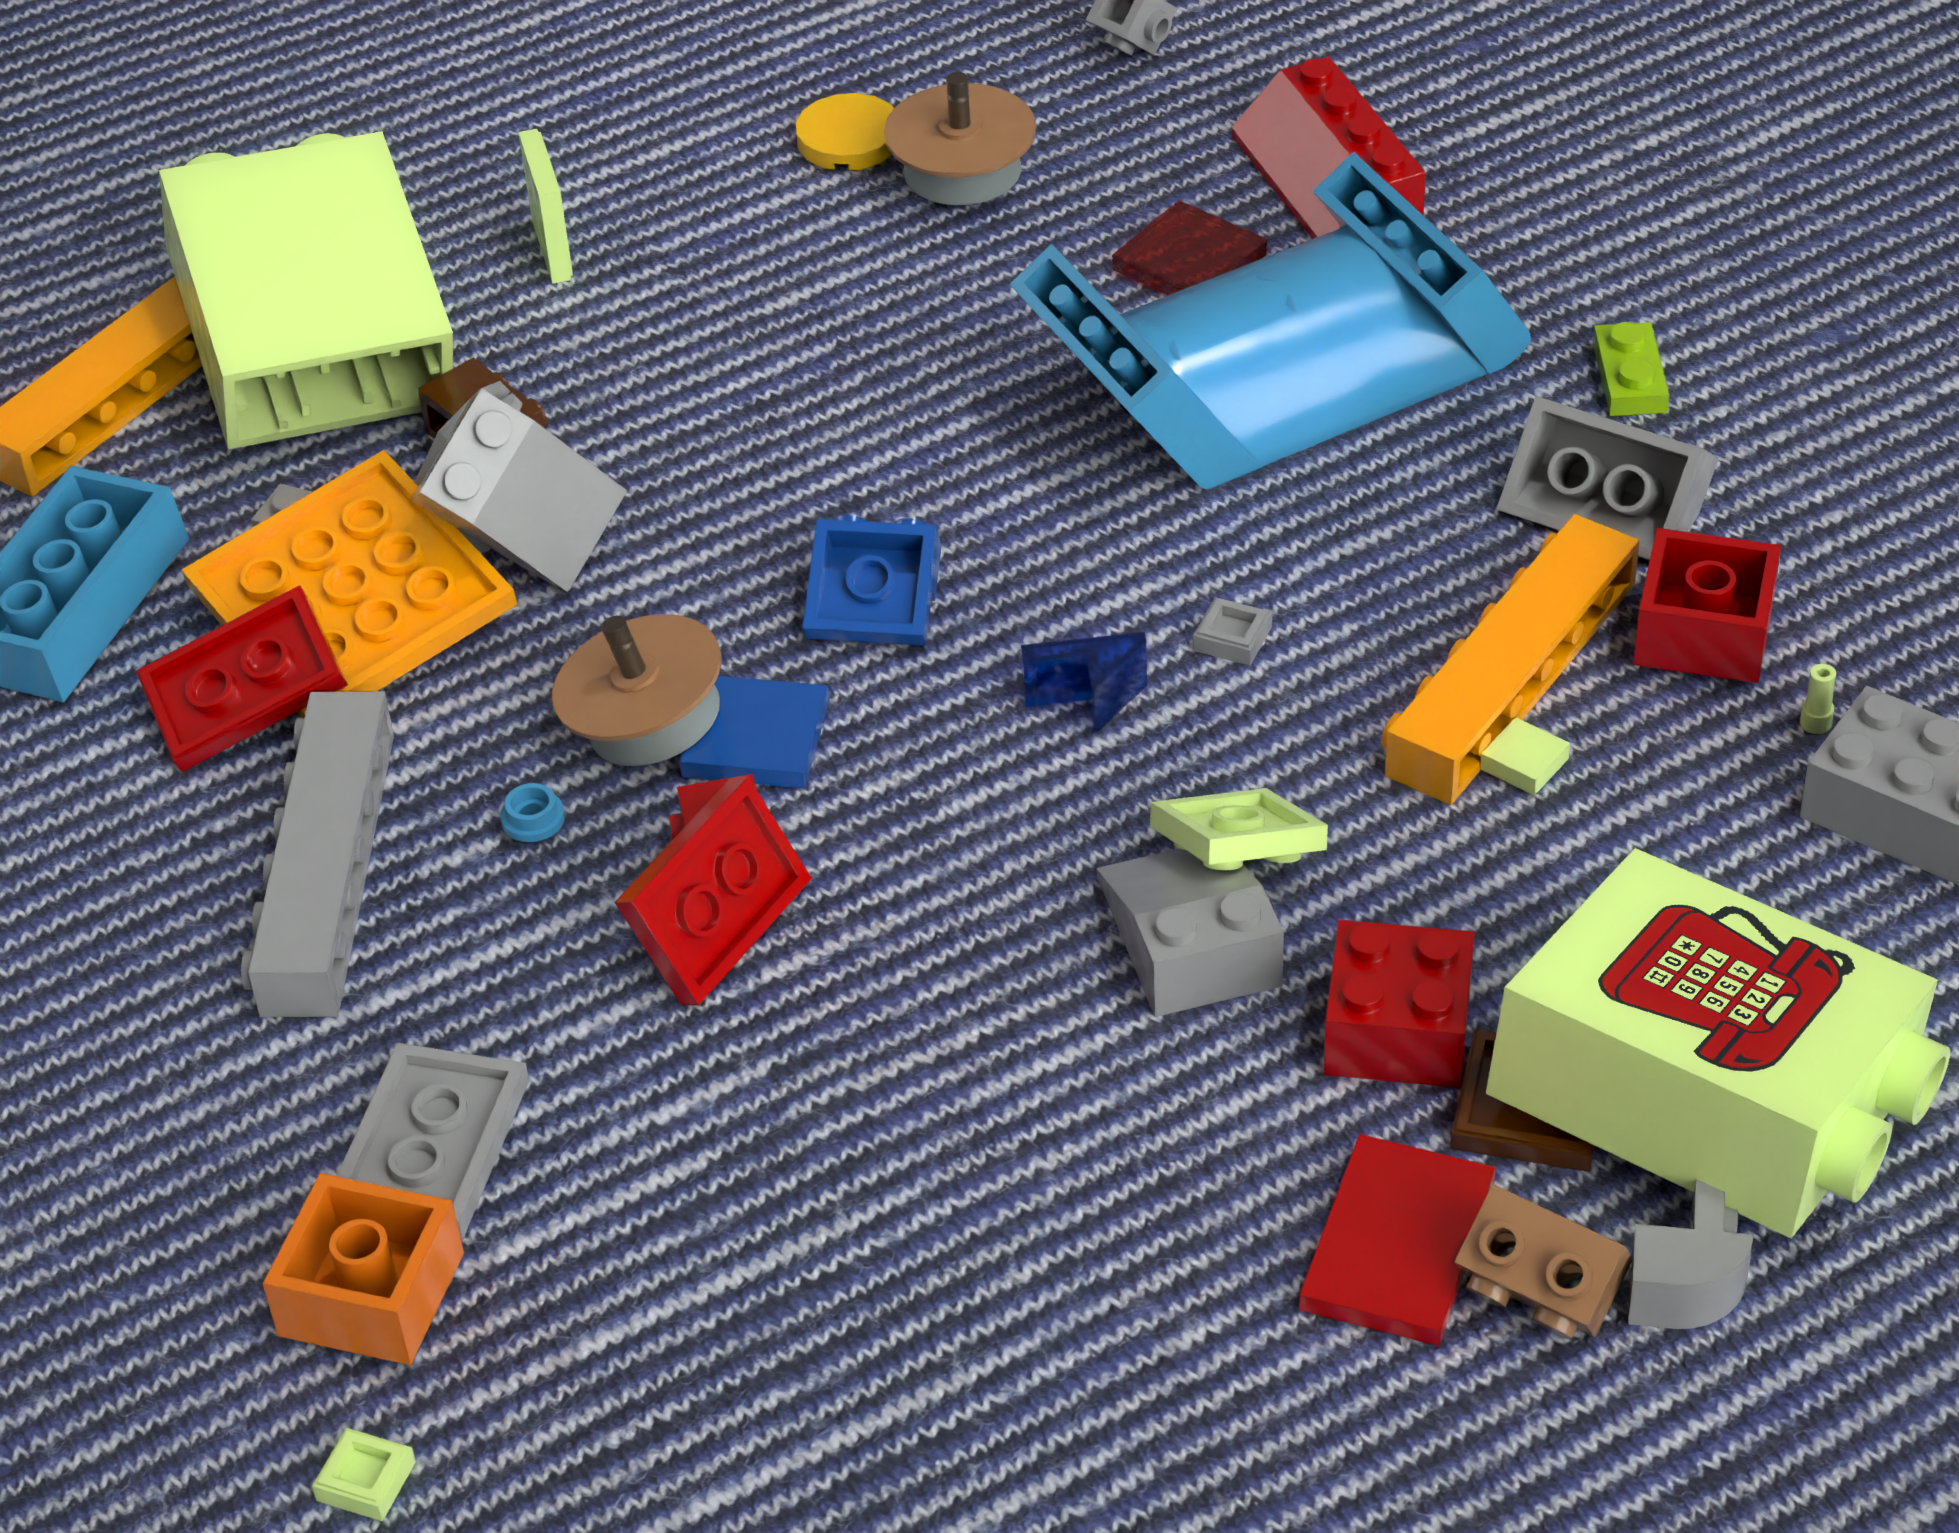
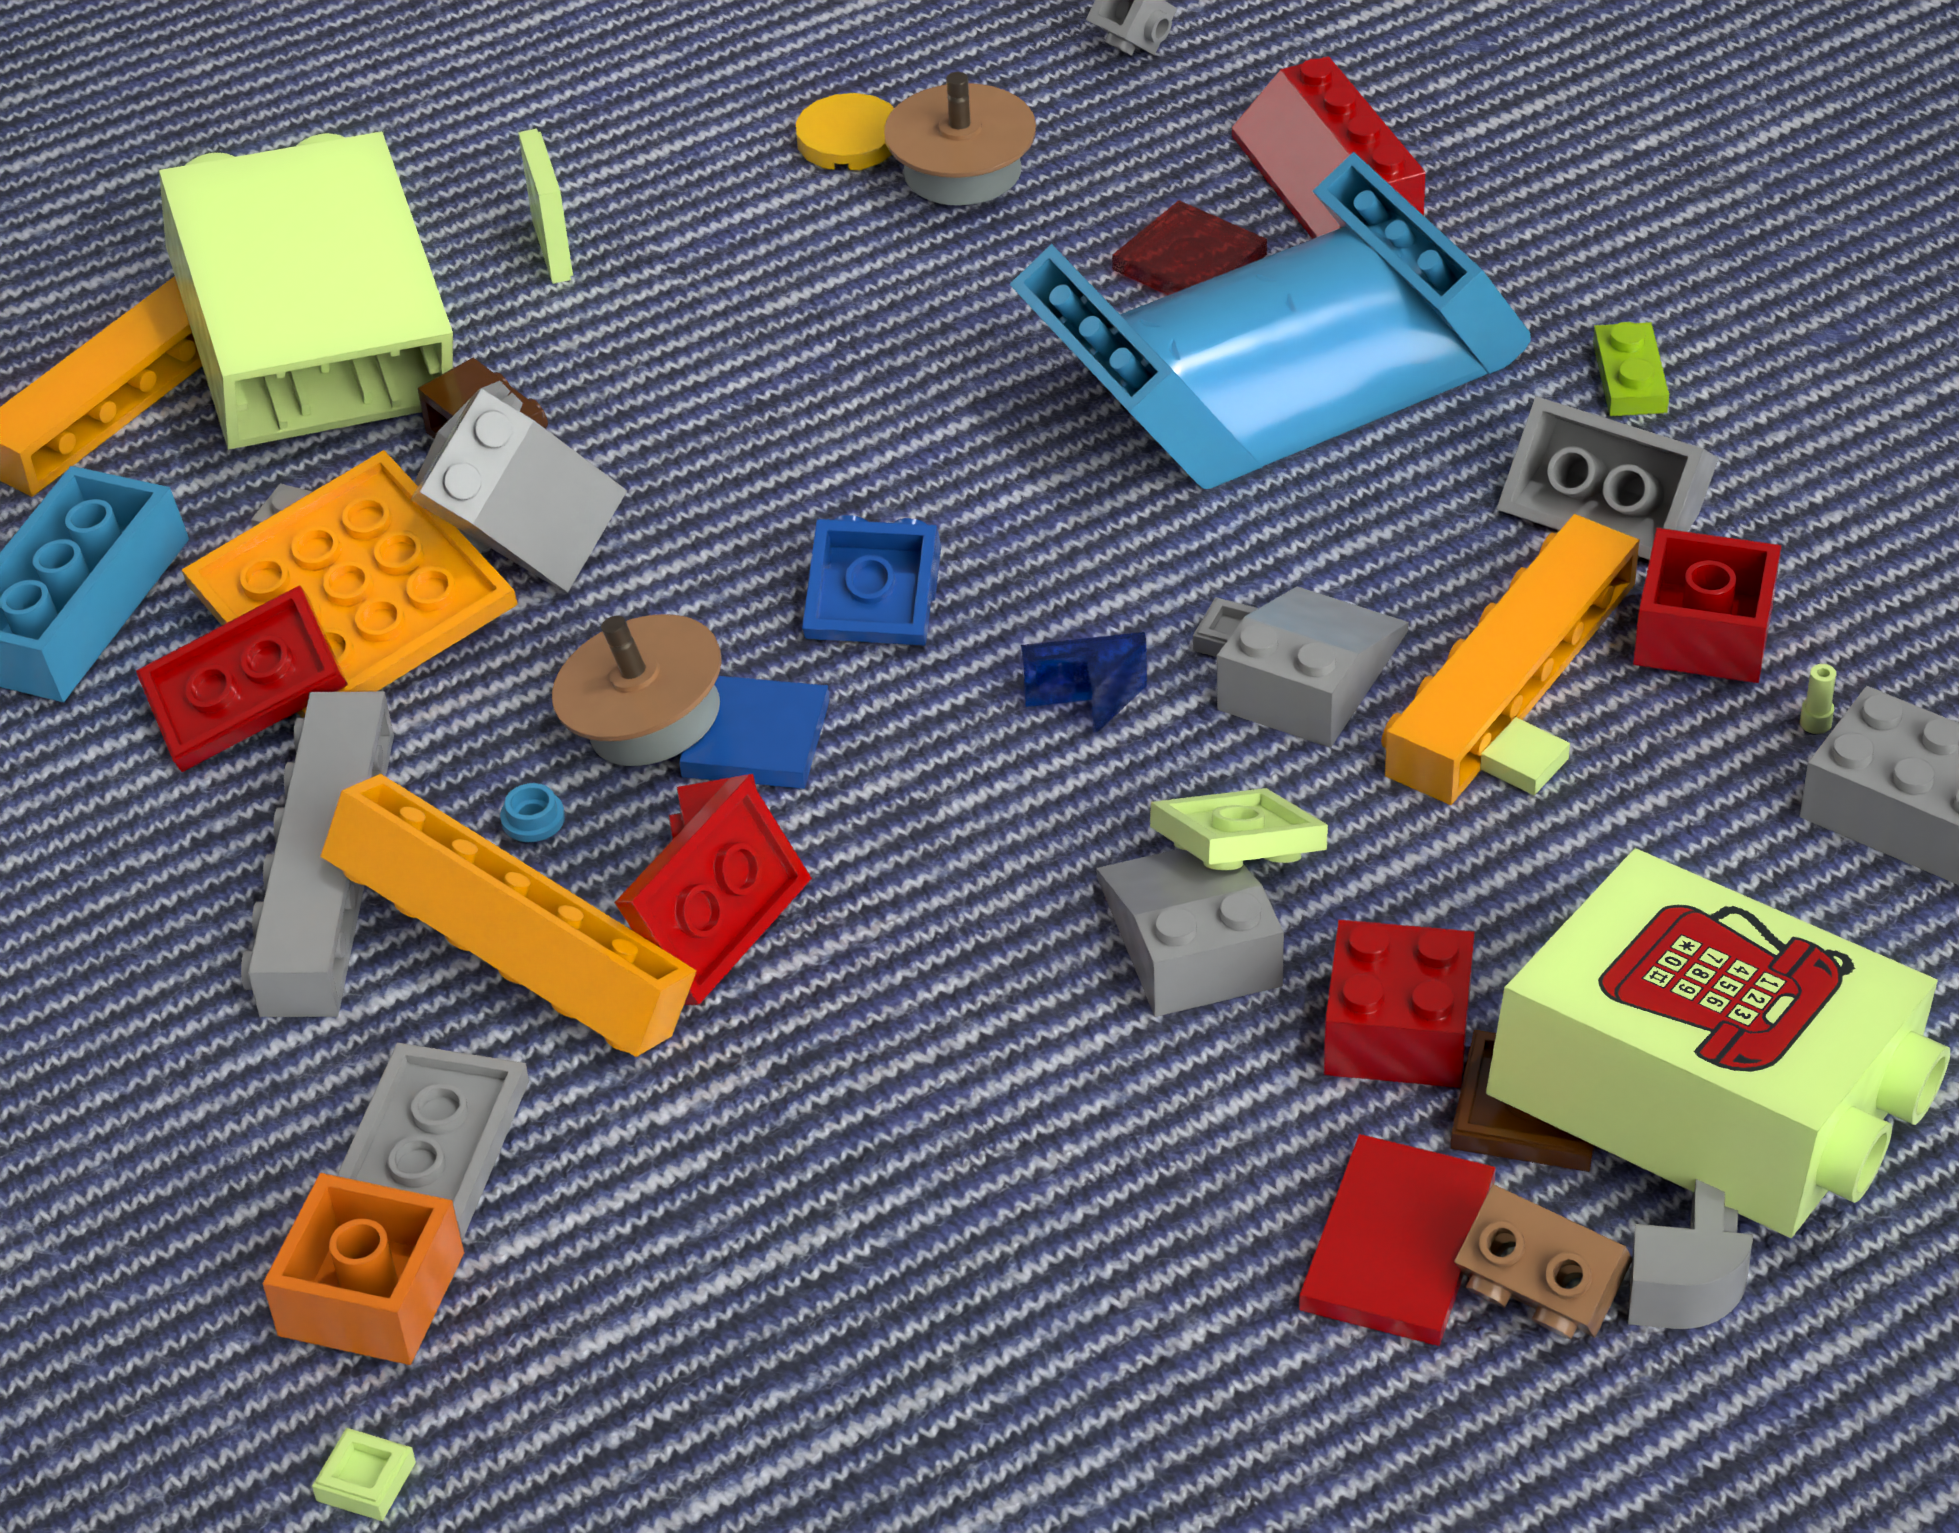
(508, 914): none -> light orange brick
(1305, 663): none -> light grey slope

